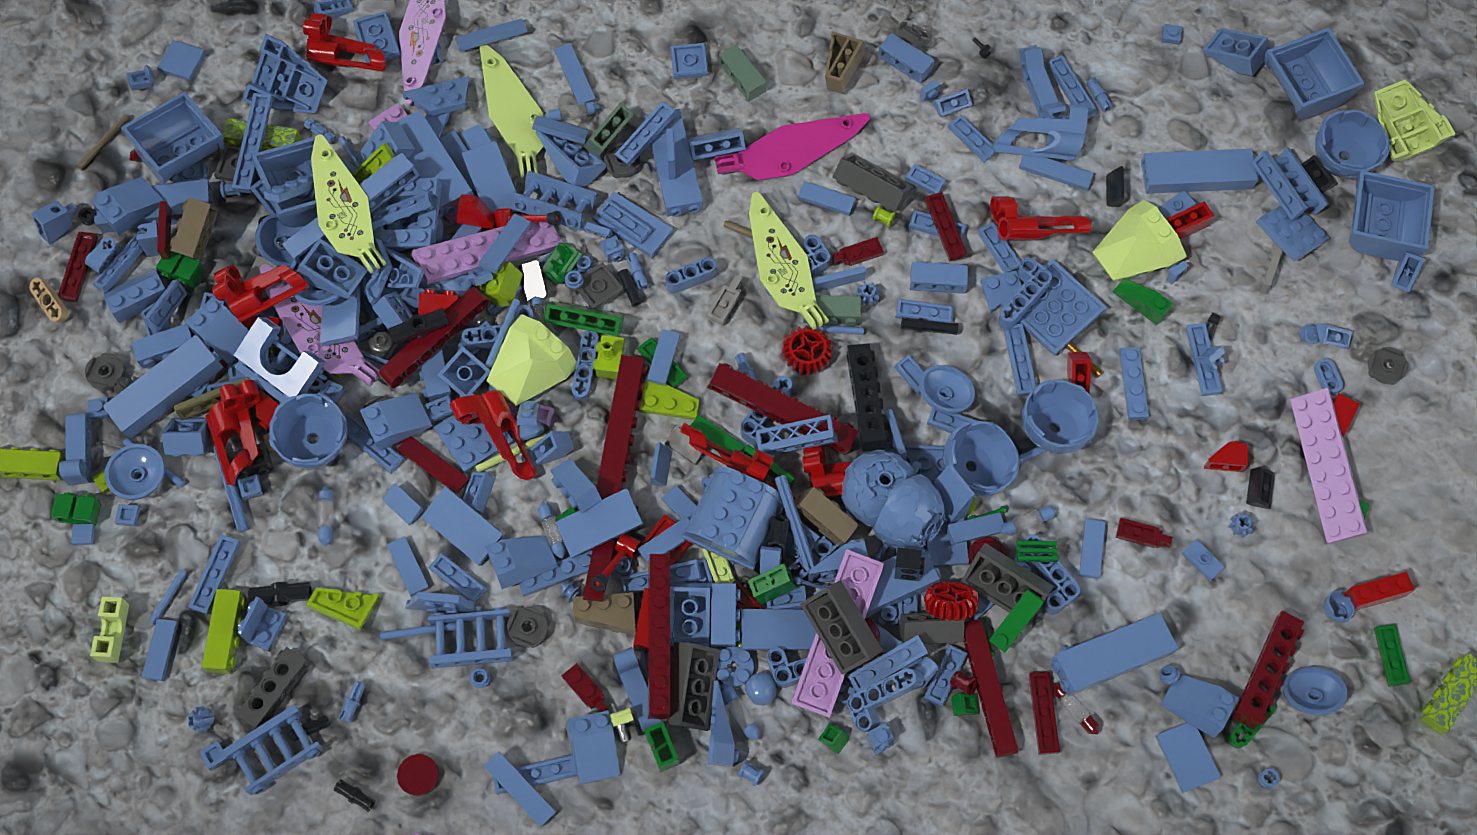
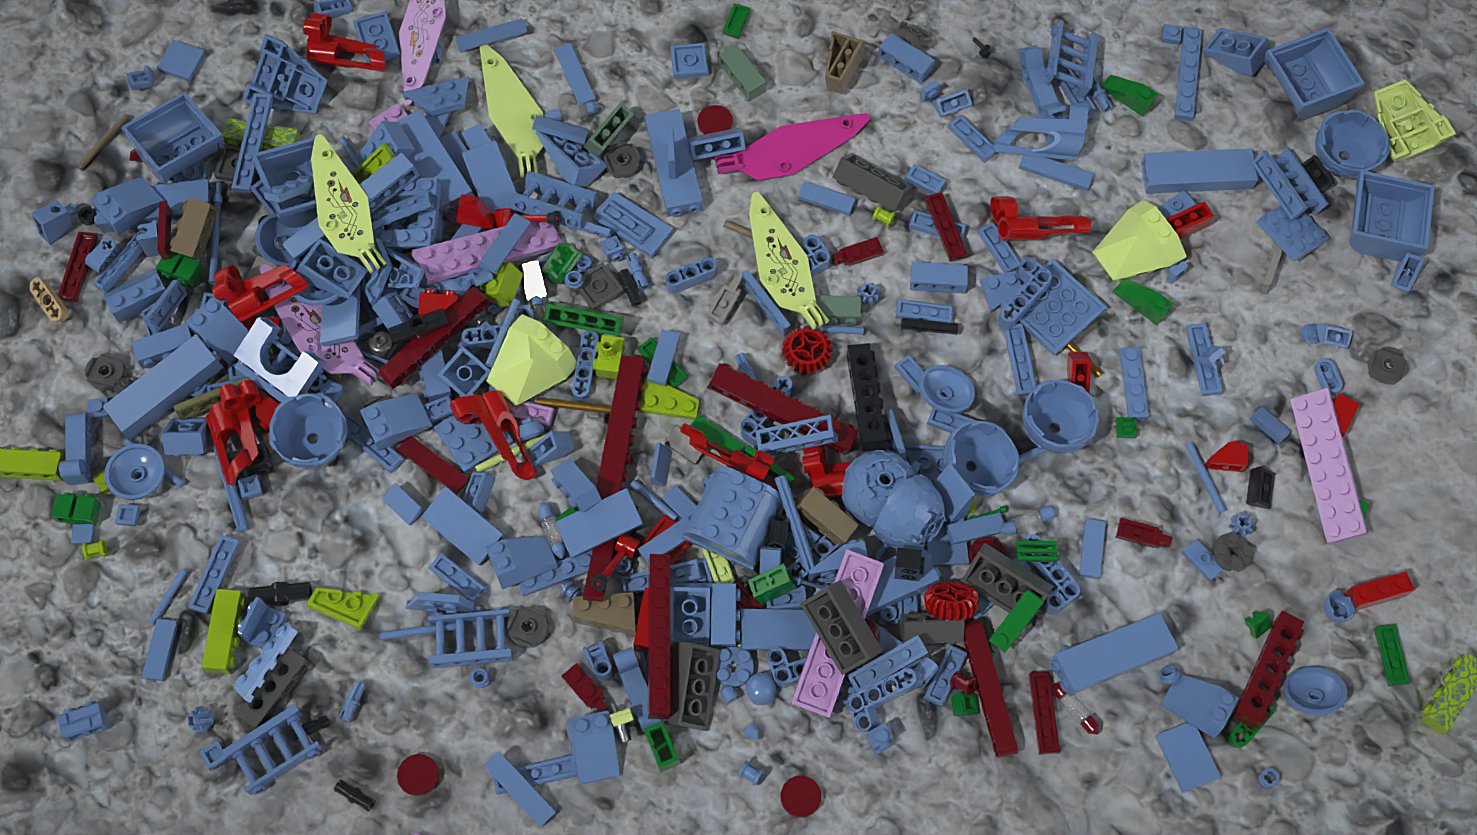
(83, 721): none -> medium blue brick
(94, 549): none -> lime bush
(113, 615): yellowish green arch -> none
(217, 201): none -> medium blue bar
(226, 190): medium blue bush -> none
(265, 662): none -> light blue wing
(317, 129): medium blue axle -> none
(325, 516): piece -> none
(407, 566): medium blue tile -> none
(528, 413): medium blue plate -> none
(574, 405): none -> pearl gold bar
(597, 658): none -> medium blue piece
(645, 133): medium blue plate -> none
(654, 500): none -> medium blue bar
(714, 119): none -> dark red tile
(721, 739): medium blue wedge -> none
(736, 21): none -> green tile
(766, 303): none -> medium blue tile
(800, 796): none -> dark red tile
(834, 738): green slope -> none
(839, 279): medium blue tile -> none
(1087, 57): none -> medium blue fence
(1115, 187): black slope -> none
(1126, 427): none -> green tile
(1130, 93): none -> green slope
(1188, 73): none -> medium blue plate
(1205, 477): none -> medium blue bar
(1214, 320): black hand -> none
(1242, 551): none -> dark grey plate
(1259, 624): none -> green tile
(1270, 425): none -> medium blue slope

